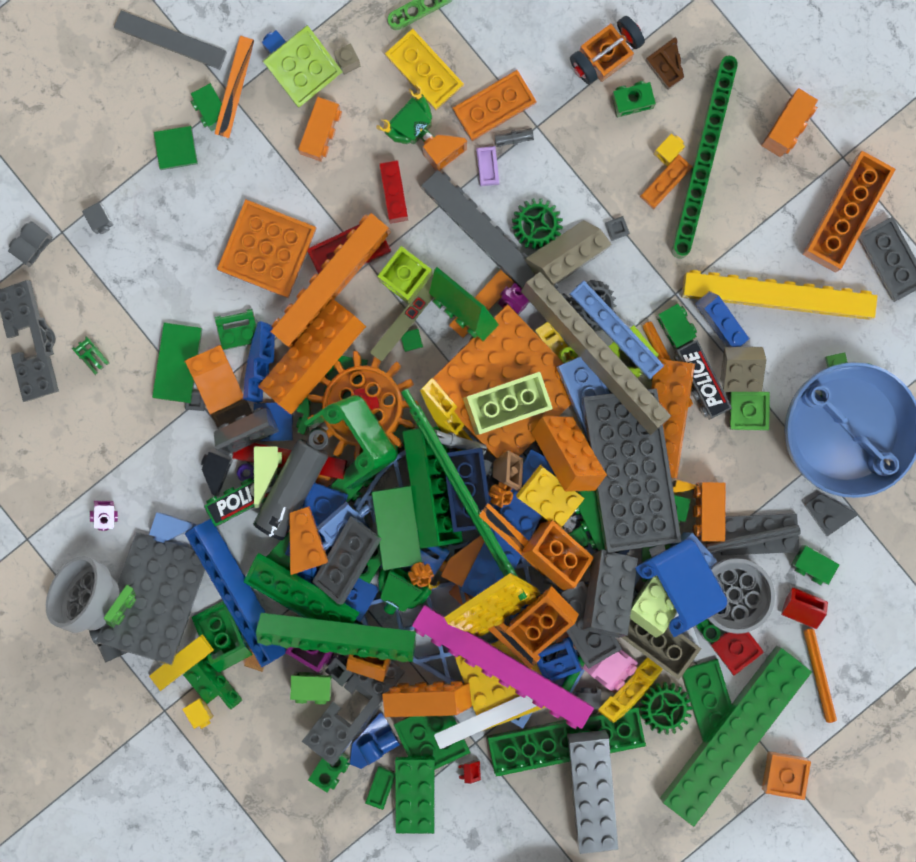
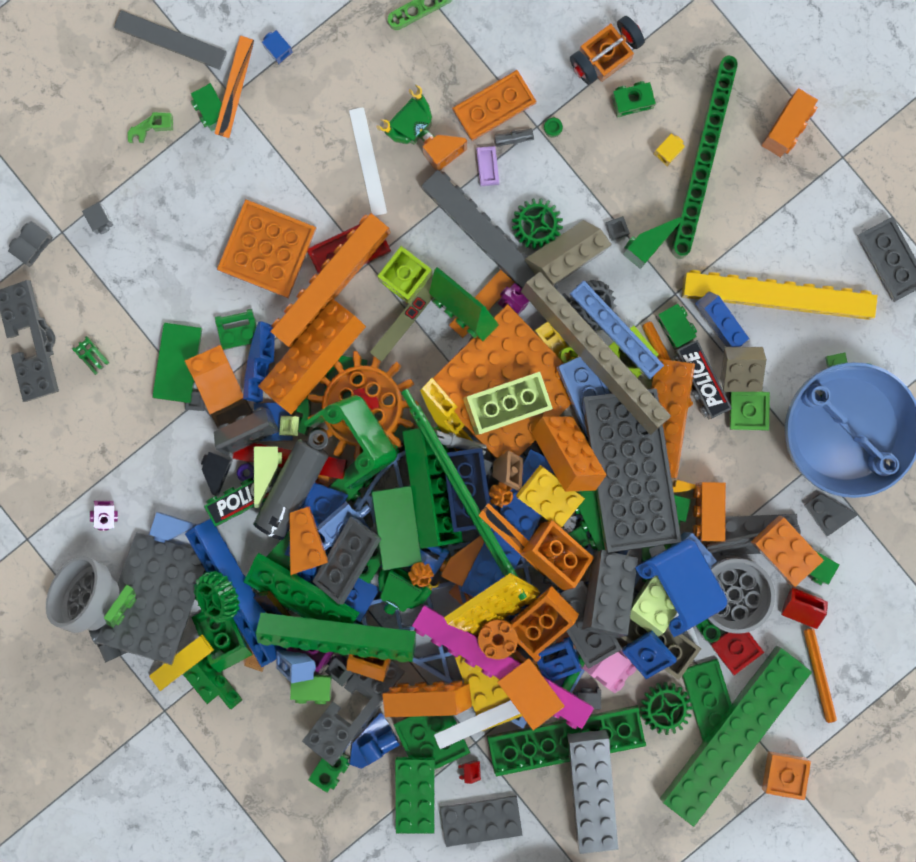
(142, 128): none -> bright green piece
(175, 148): green tile -> none
(198, 713): yellow brick -> none
(216, 597): none -> green gear
(270, 603): none -> dark brown tile
(289, 425): none -> yellowish green tile
(295, 665): none -> medium blue slope
(302, 66): lime plate -> none
(320, 129): orange brick -> none
(347, 58): dark tan brick -> none
(368, 161): none -> white sticker
(380, 788): green tile -> none
(393, 192): red brick -> none
(412, 340): green tile -> none
(424, 68): yellow plate -> none
(481, 821): none -> dark grey plate
(498, 639): none -> orange plate
(531, 694): none -> orange tile
(553, 127): none -> green tile
(632, 691): yellow slope -> none
(646, 244): none -> green slope
(649, 654): none -> blue tile
(666, 182): orange tile -> none
(667, 64): reddish brown wing -> none
(787, 551): none -> orange brick
(849, 211): orange brick -> none

